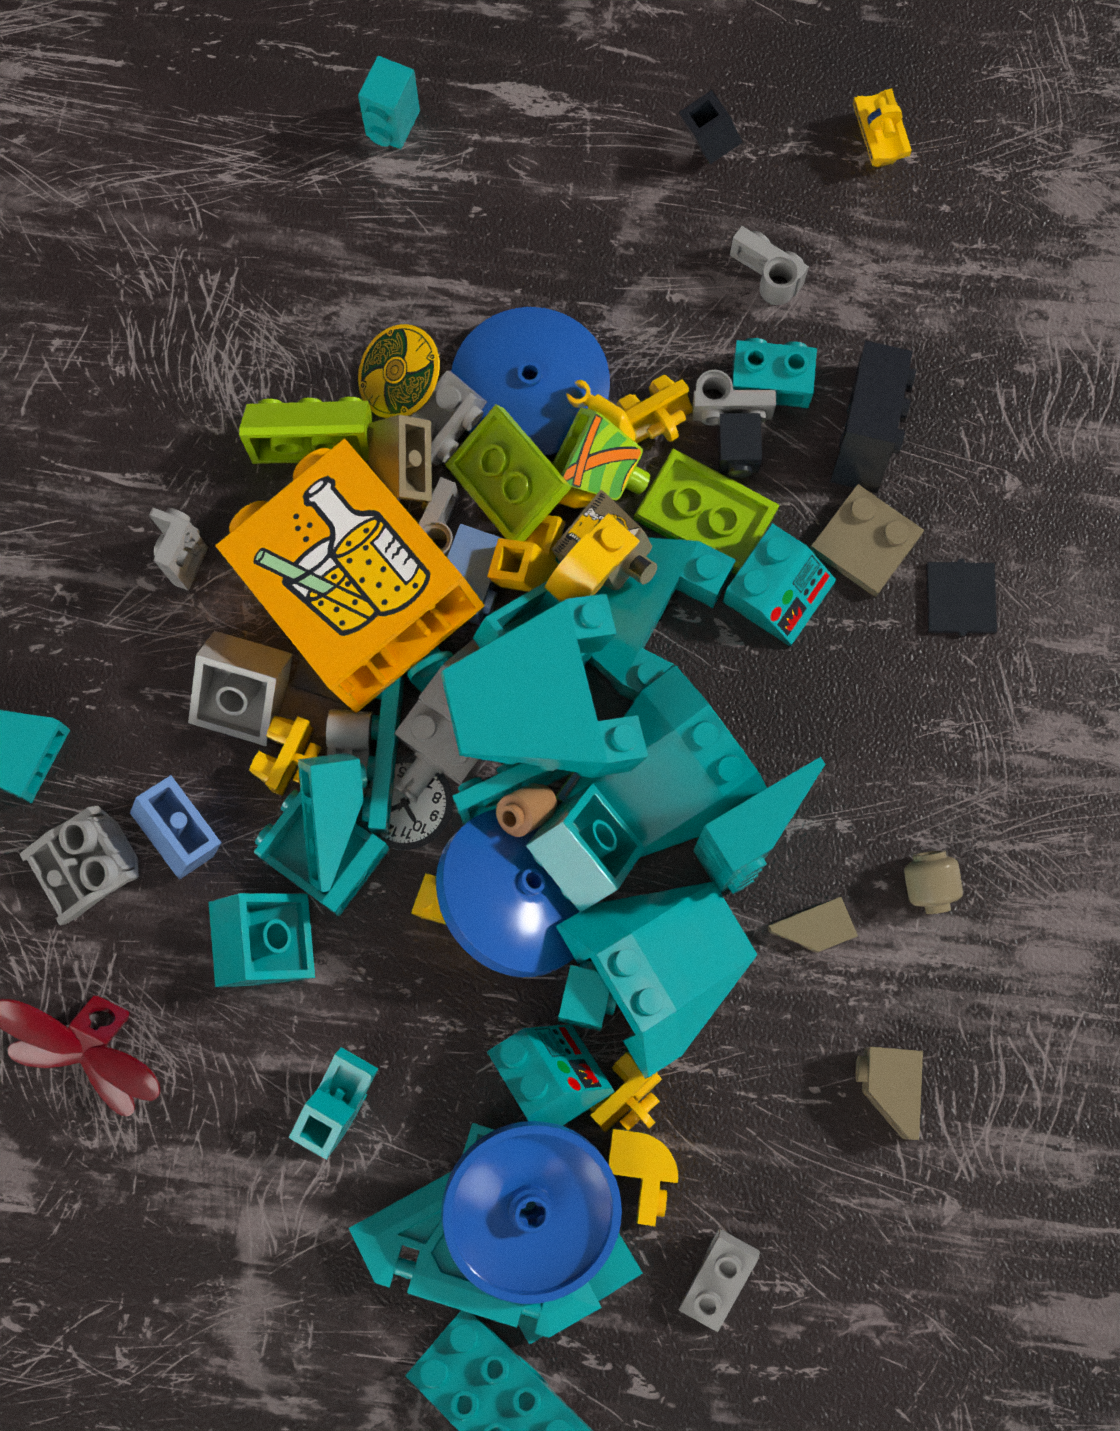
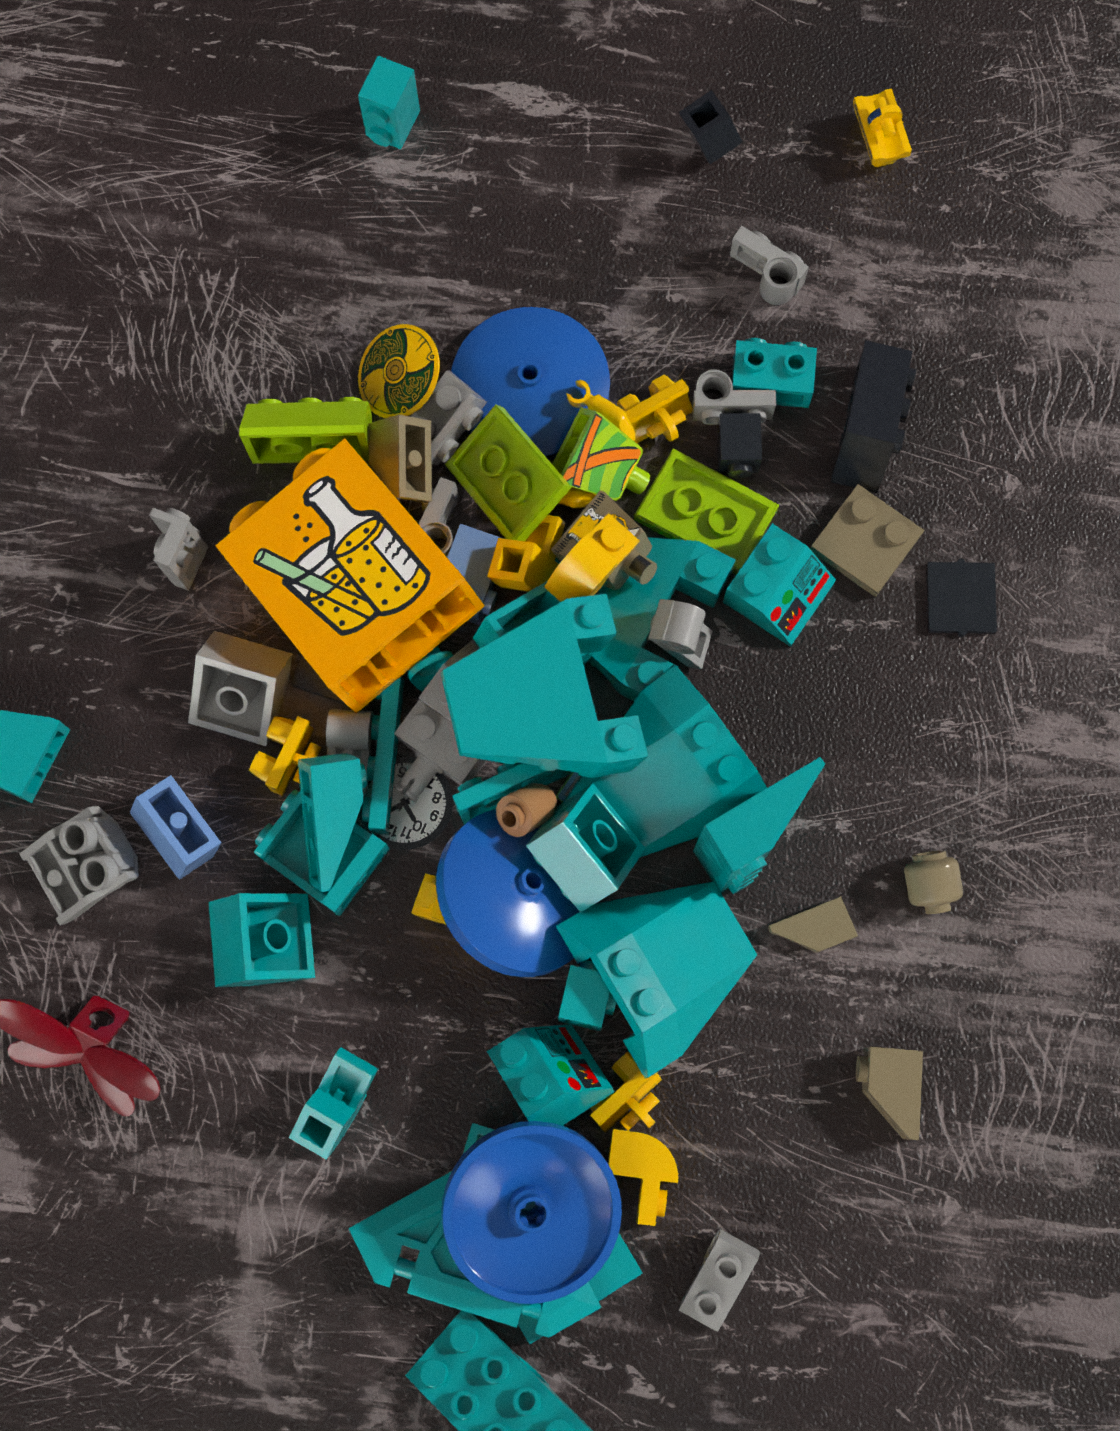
(681, 632): none -> light grey plate

